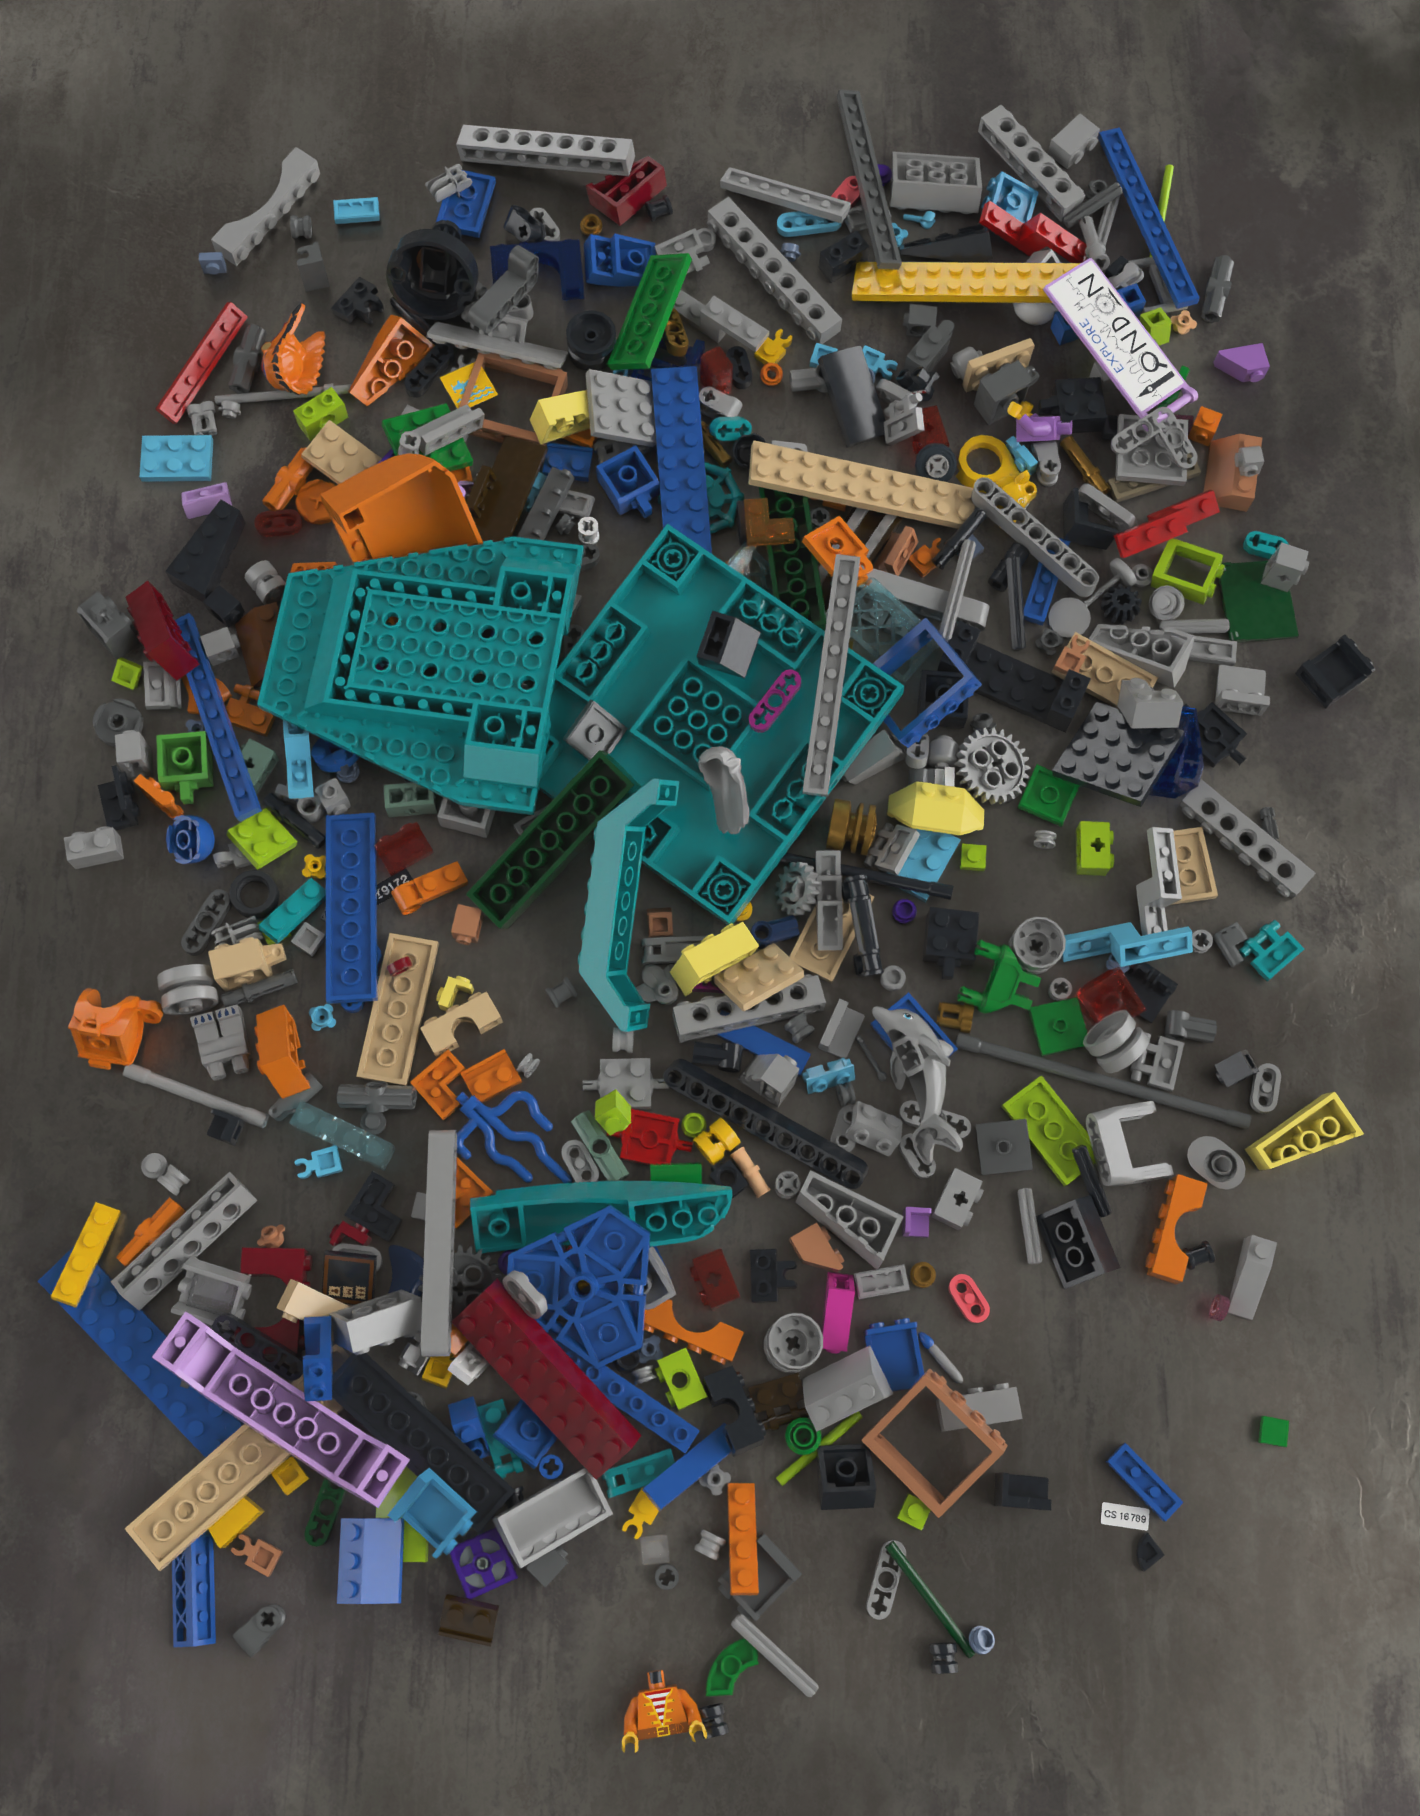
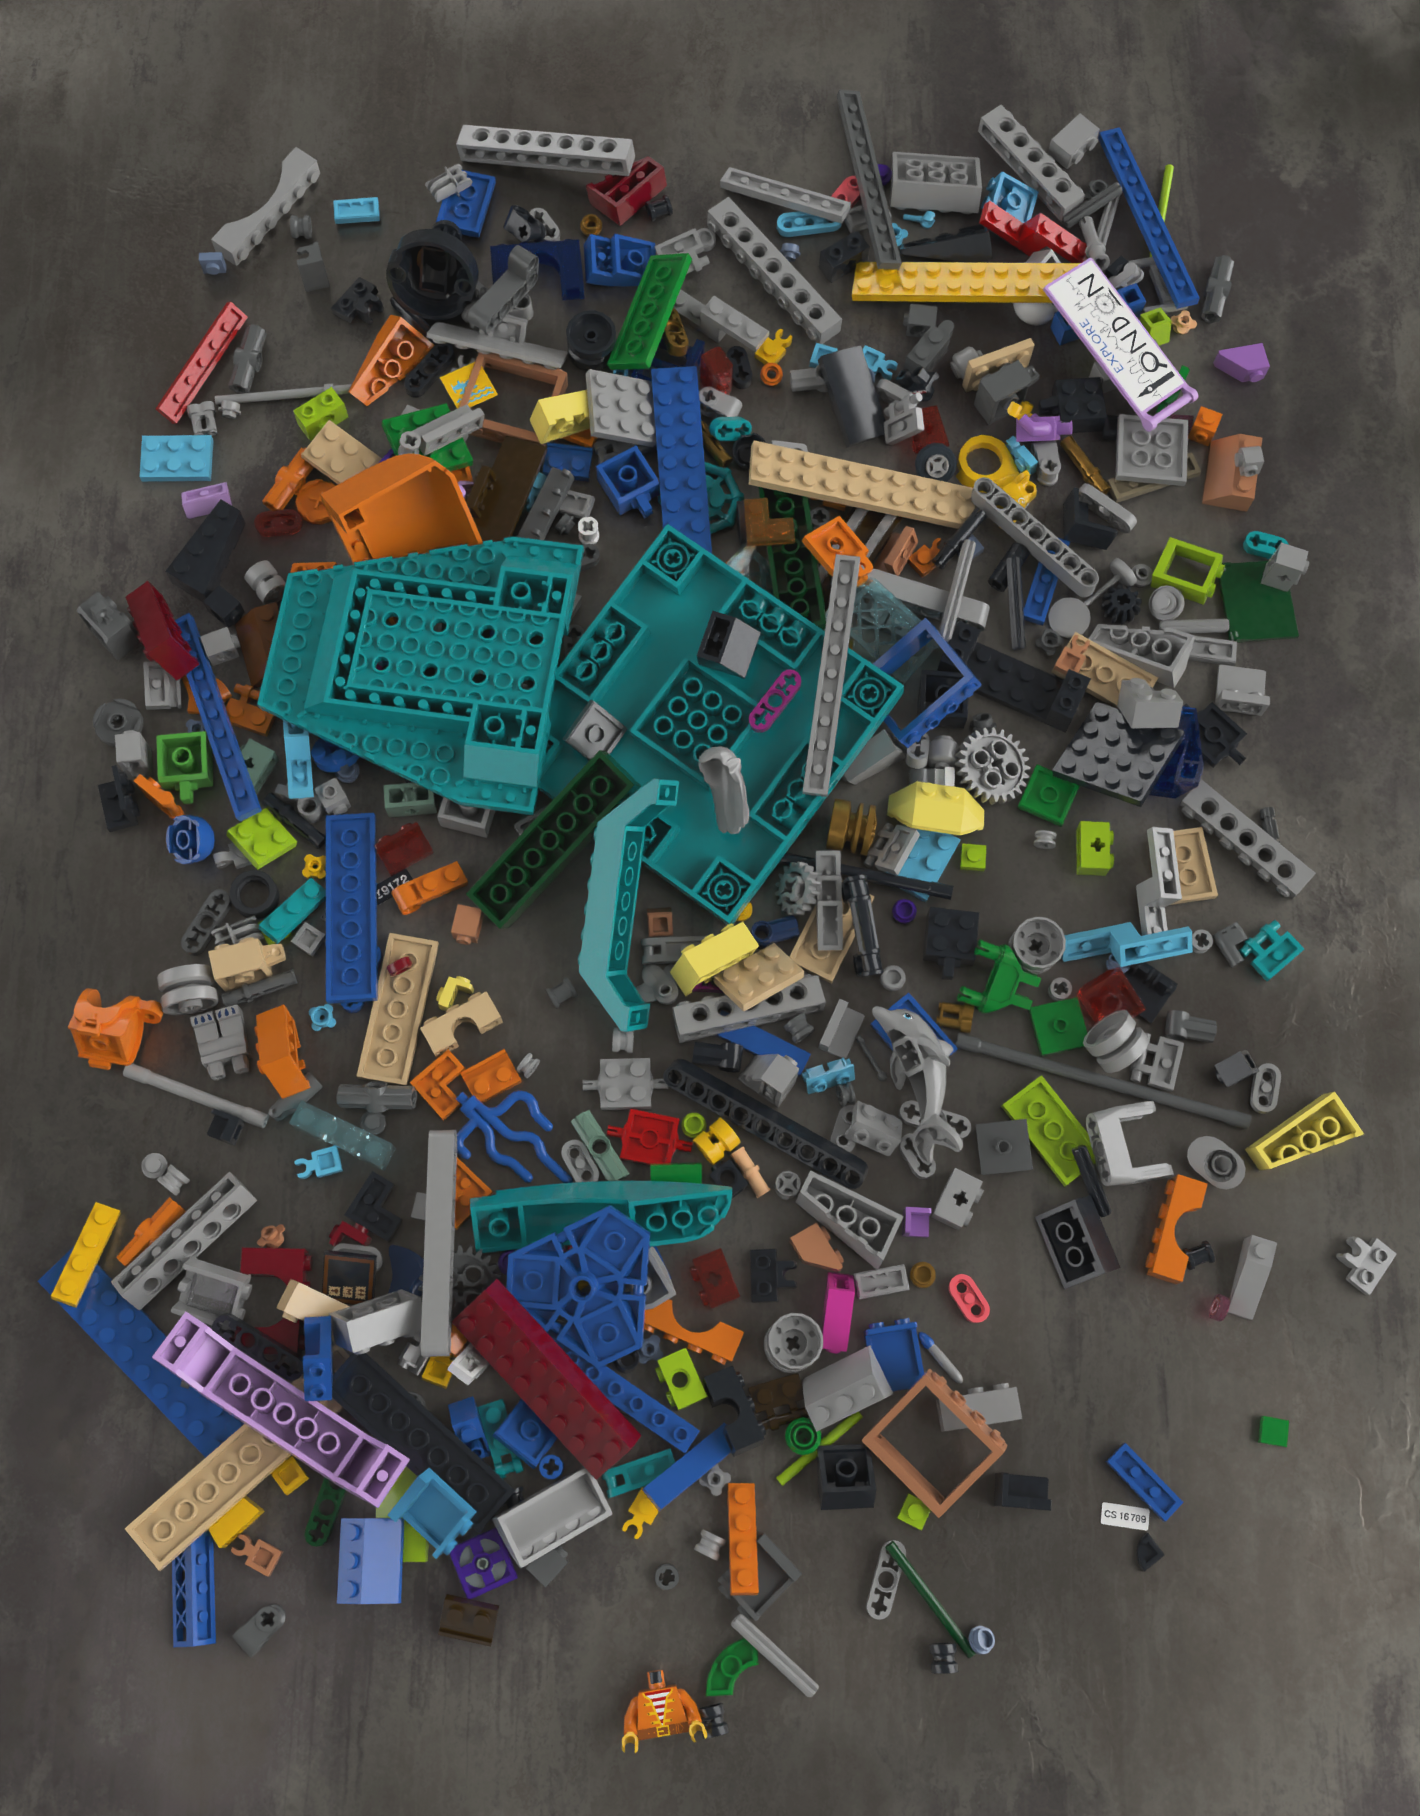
(93, 847): light grey brick -> none
(127, 673): lime plate -> none
(292, 363): orange piece -> none
(525, 1294): light grey plate -> none
(613, 1112): lime brick -> none
(644, 1375): light grey bush -> none
(654, 1549): clear plate -> none
(1029, 1226): light grey axle -> none
(1156, 428): light grey beam -> none
(1166, 523): red bracket -> none
(1335, 671): black panel -> none
(1367, 1262): none -> light grey plate

